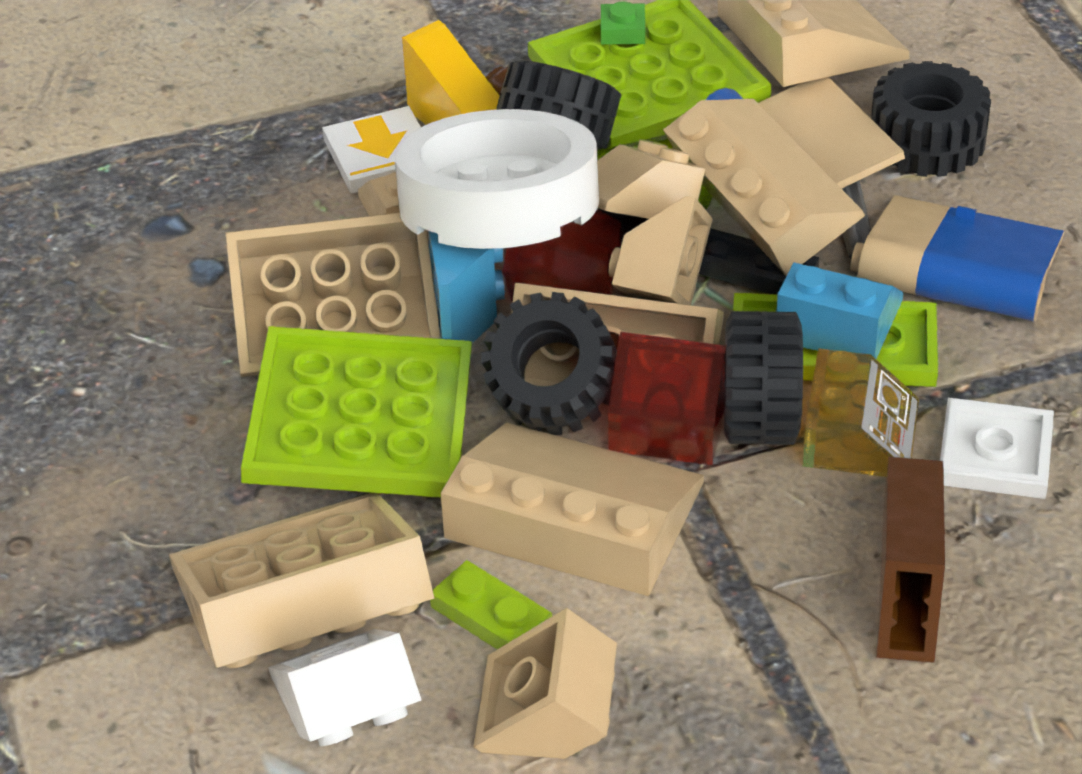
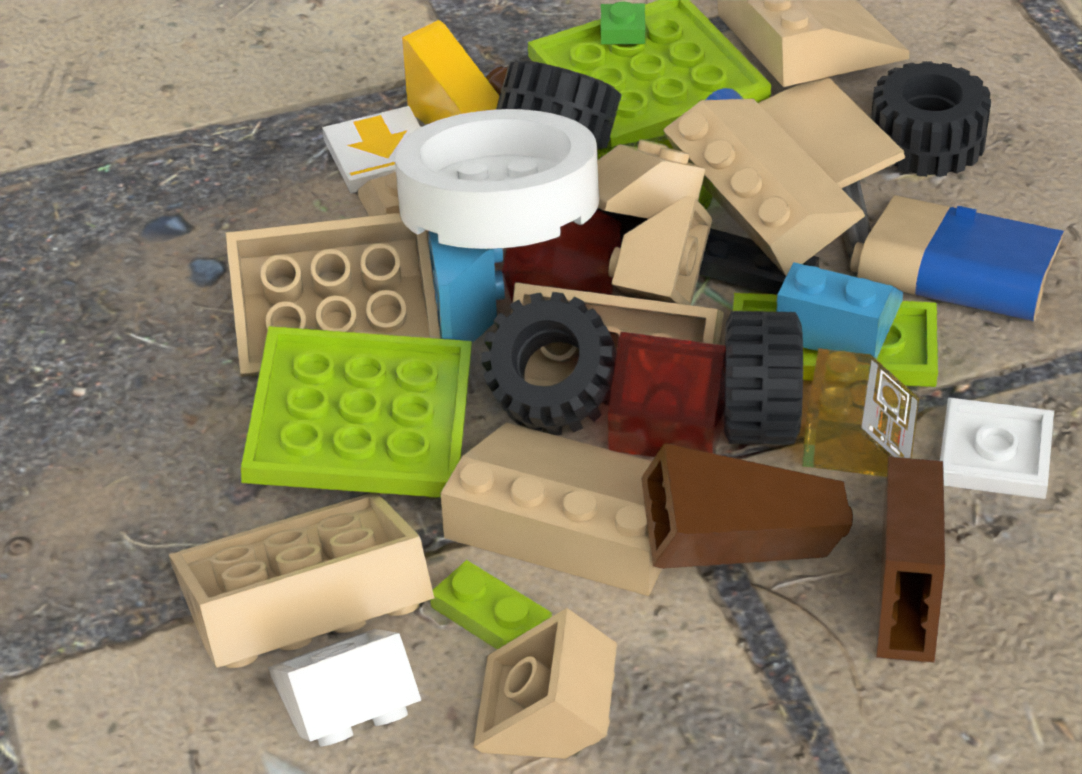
(738, 511): none -> reddish brown slope

